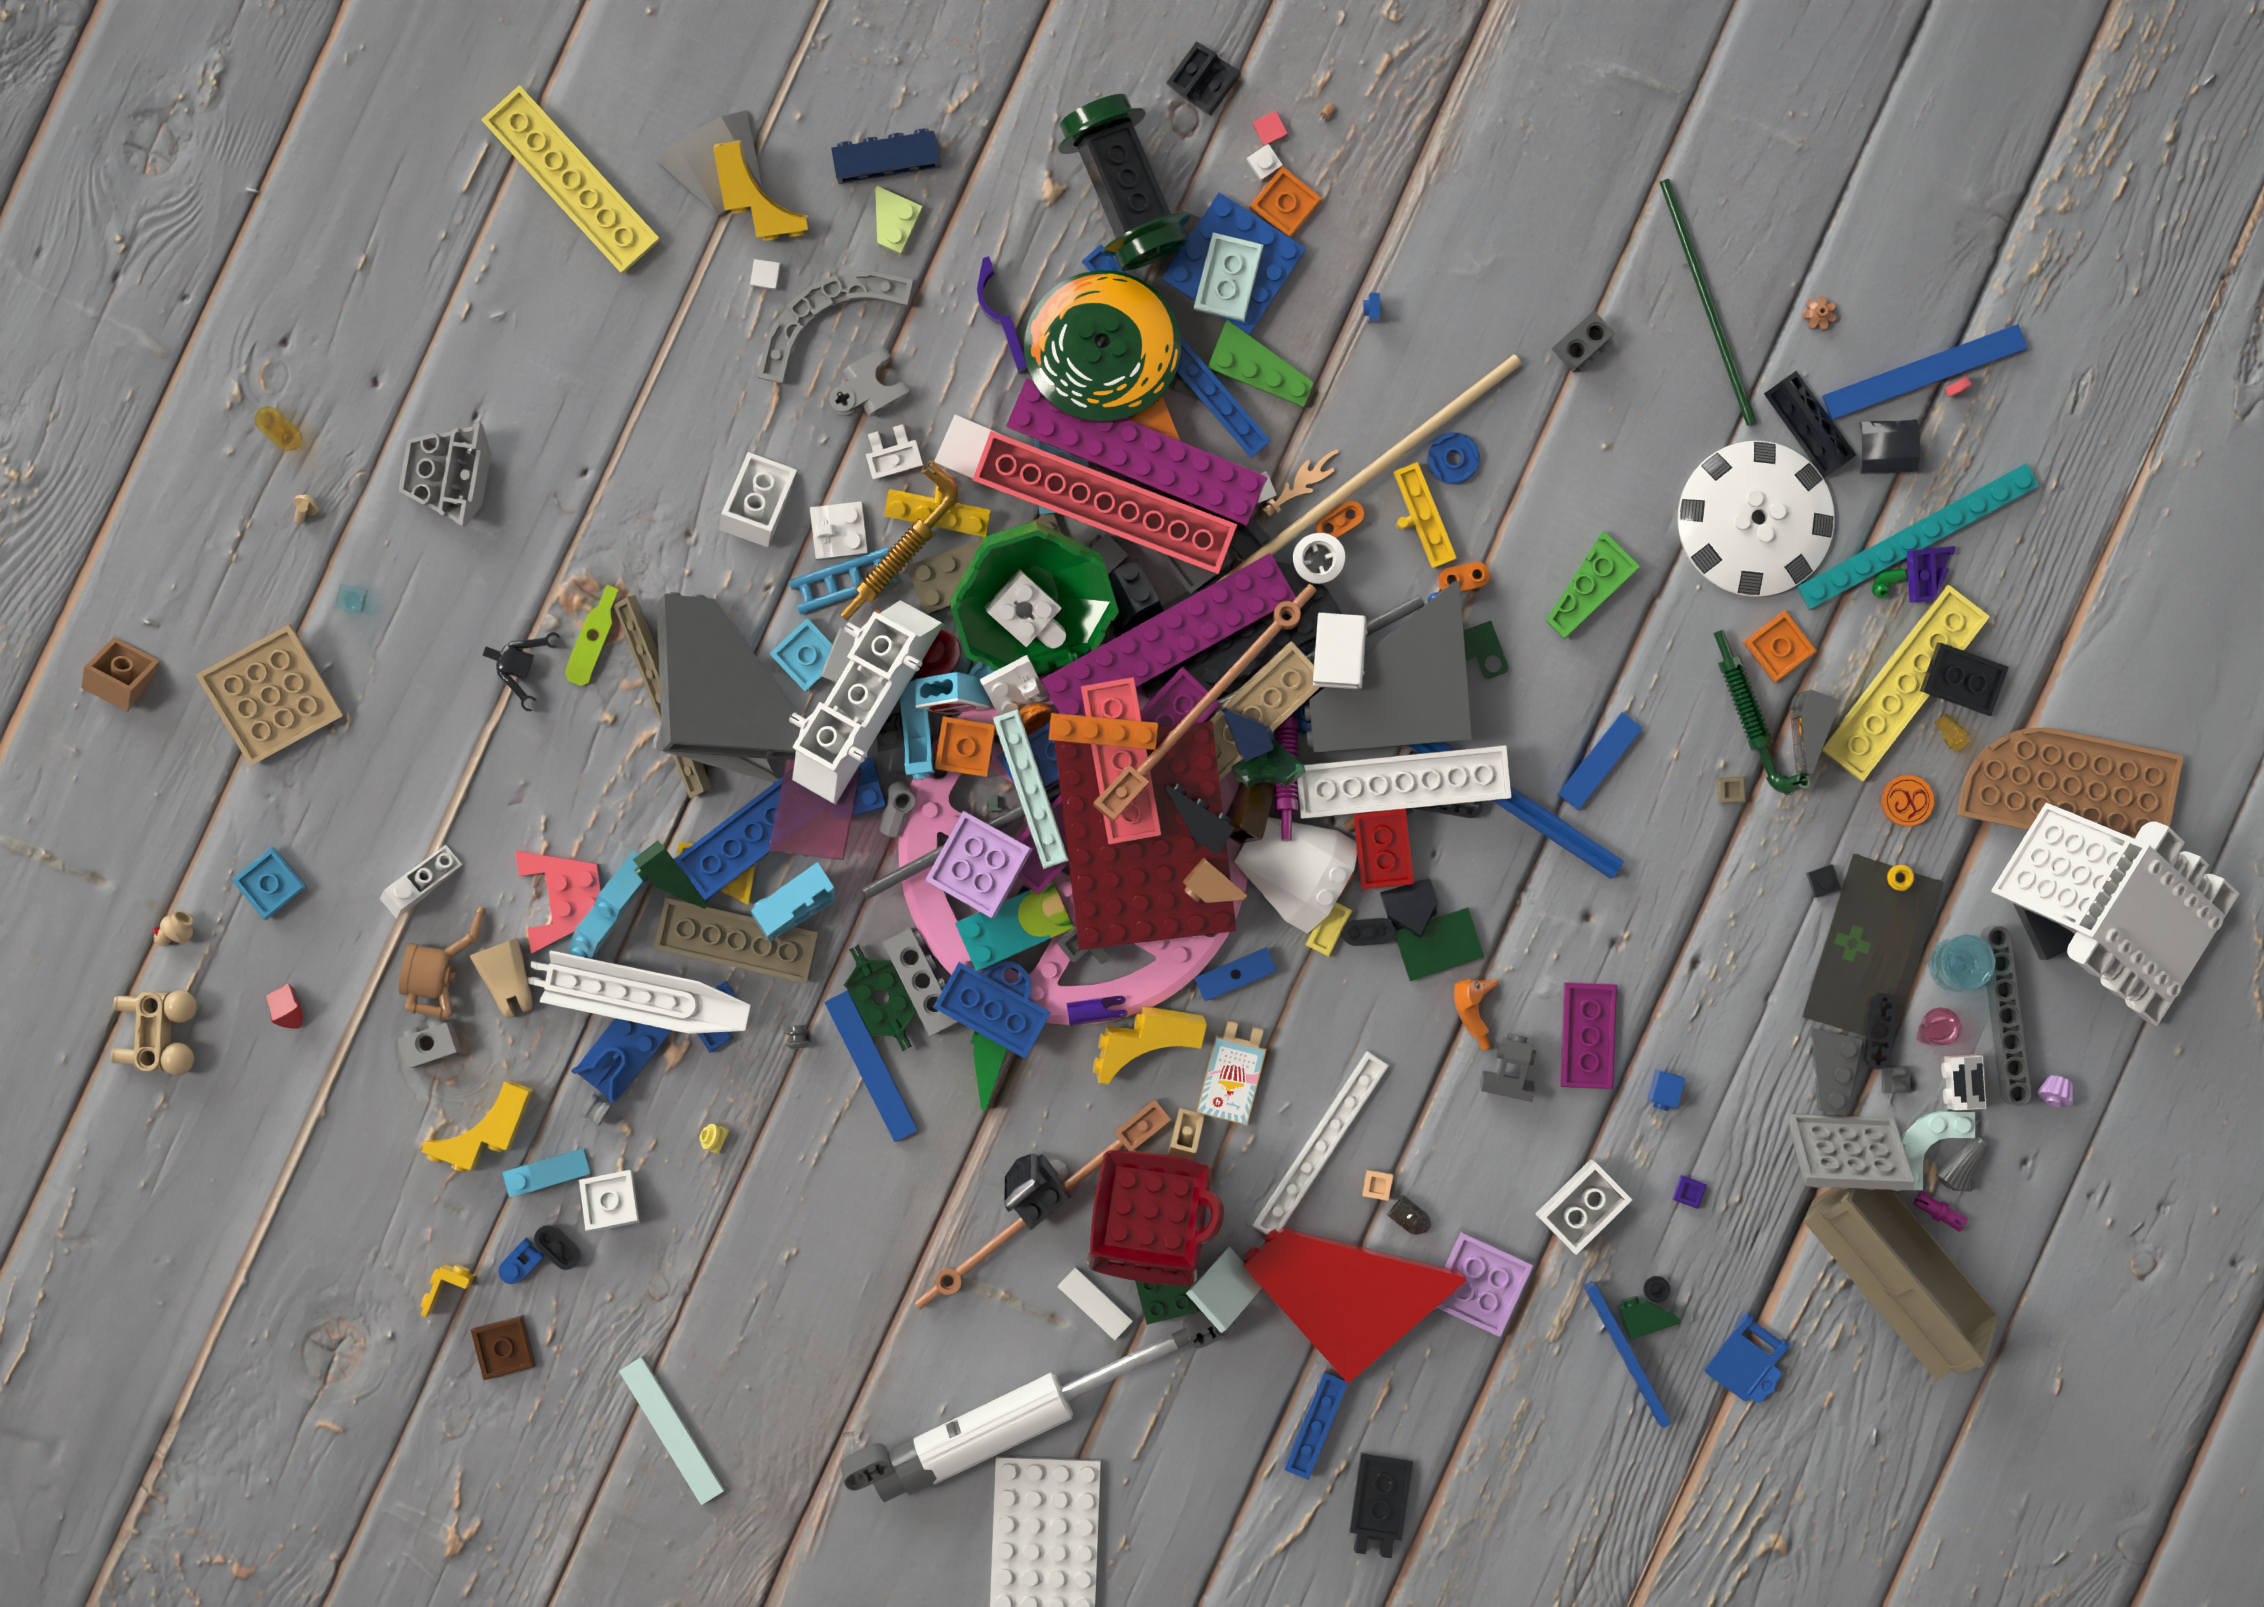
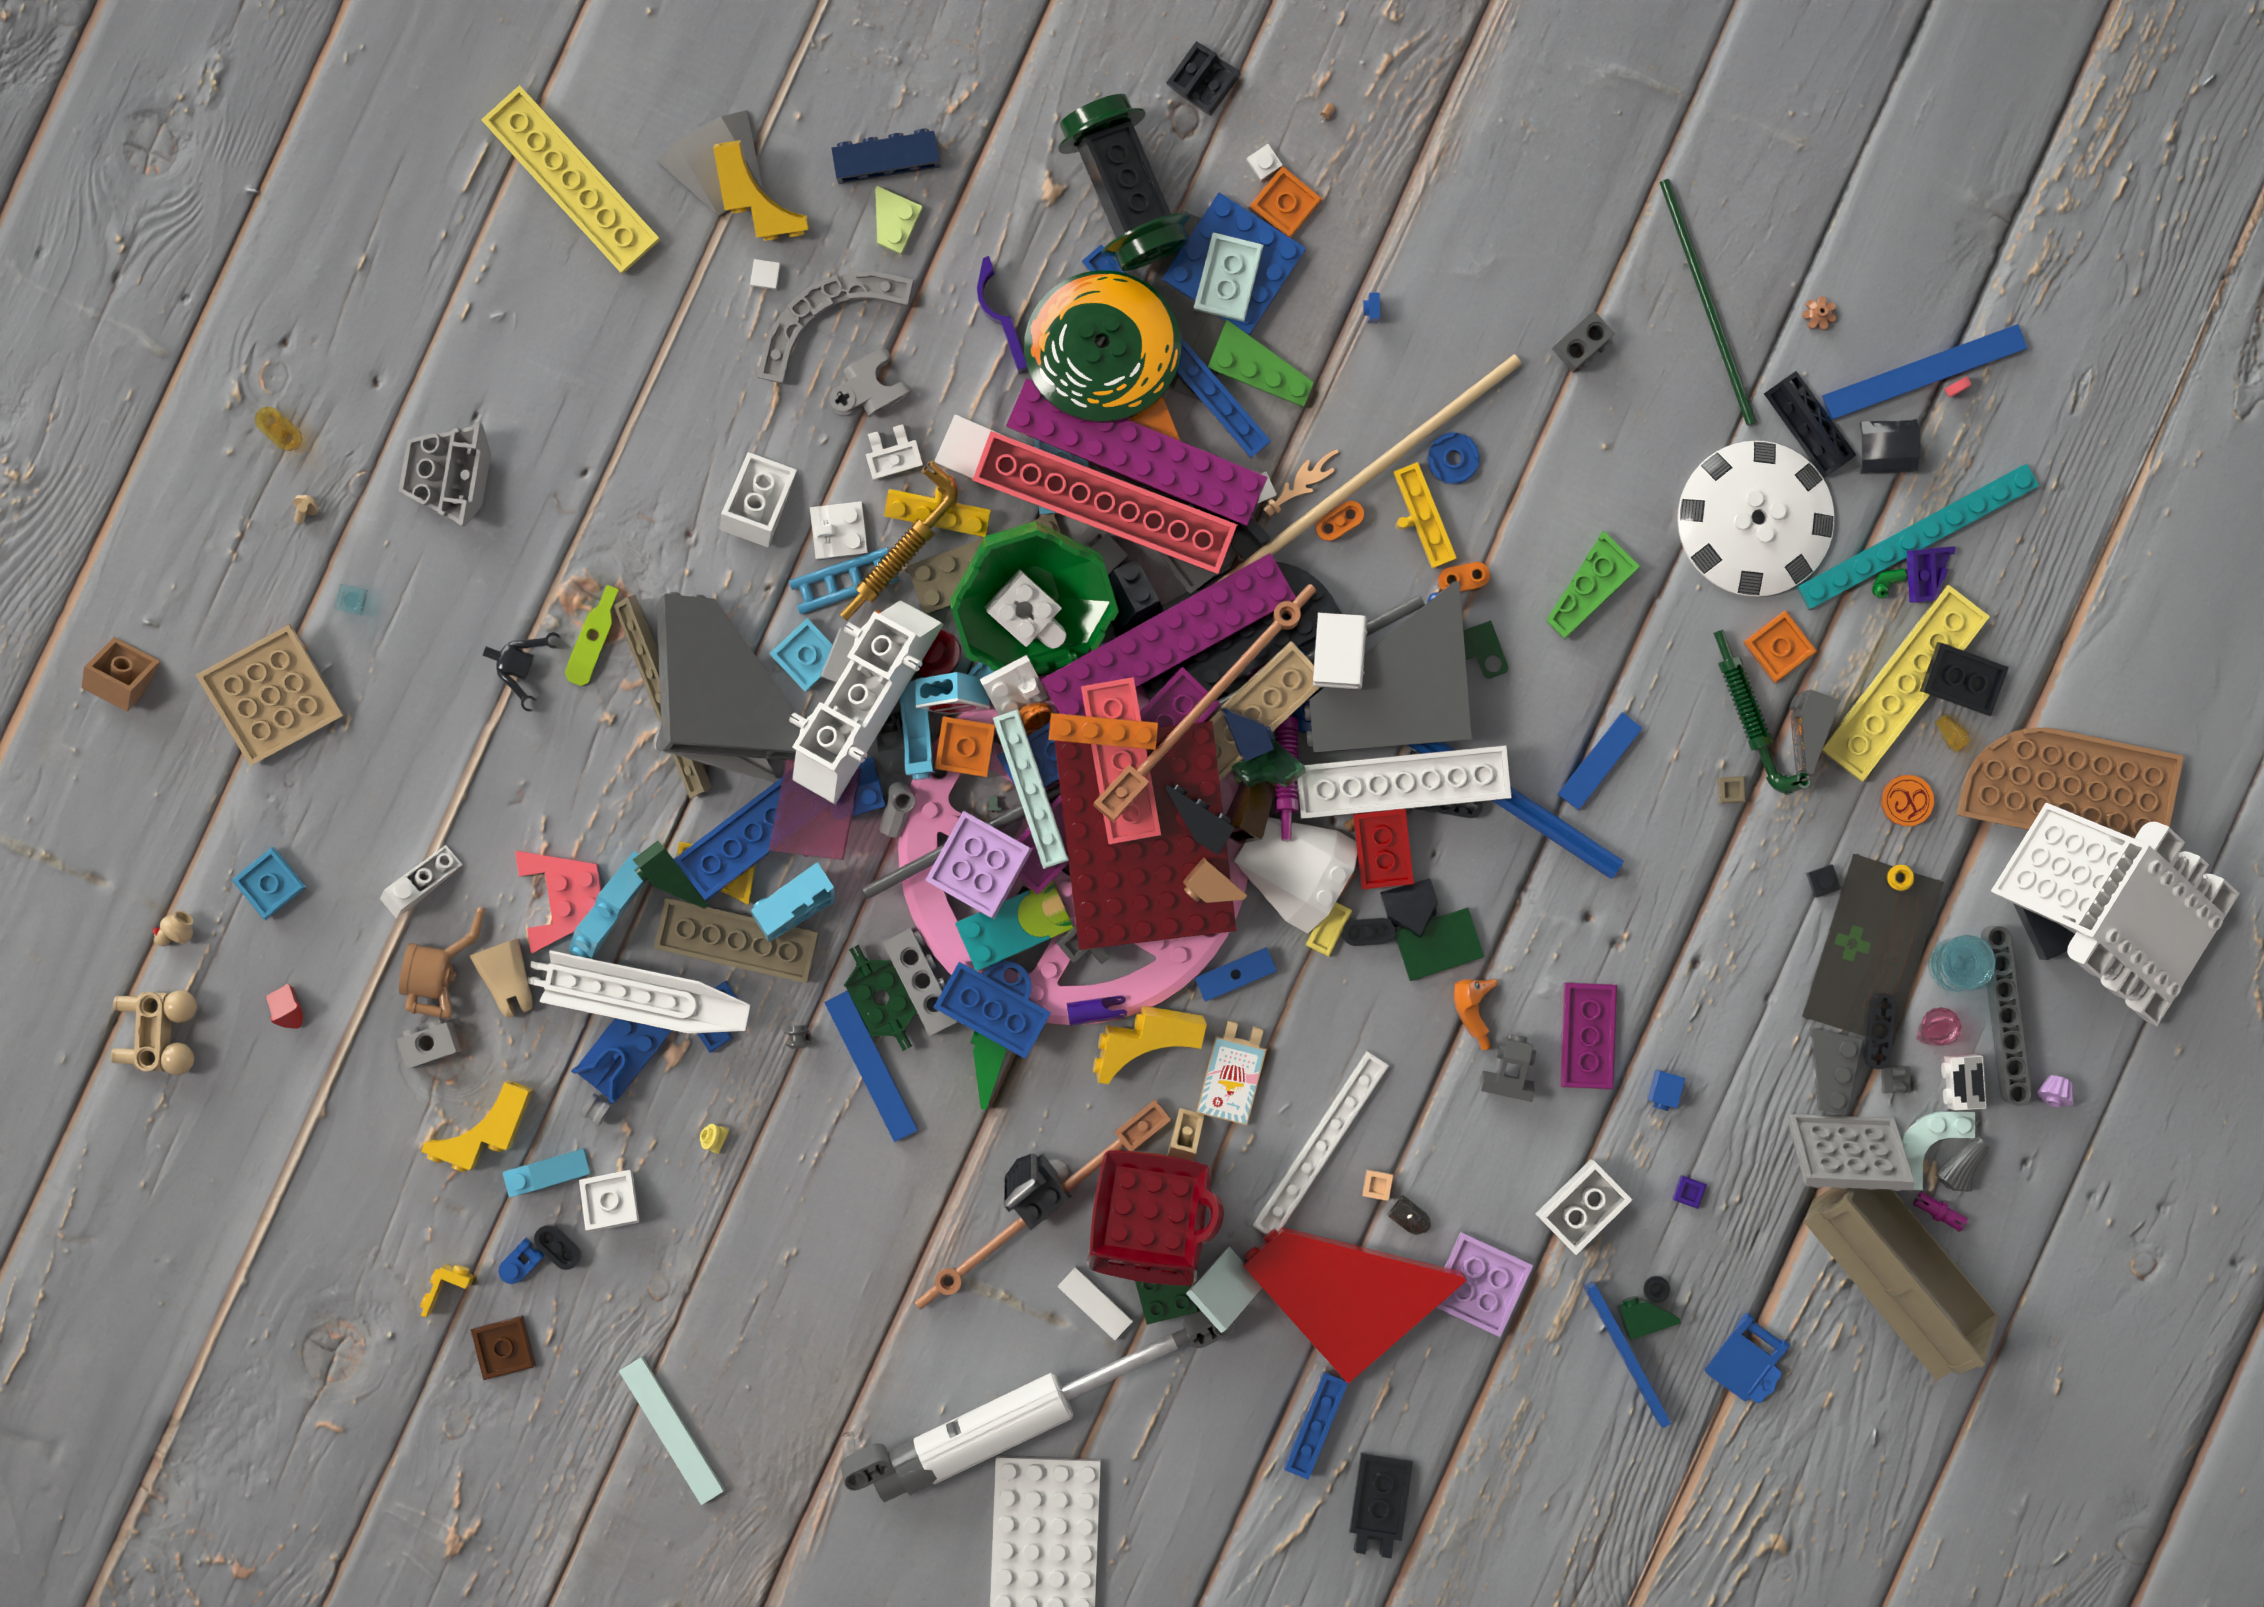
(1269, 128): coral tile -> none
(1319, 558): white hat -> none

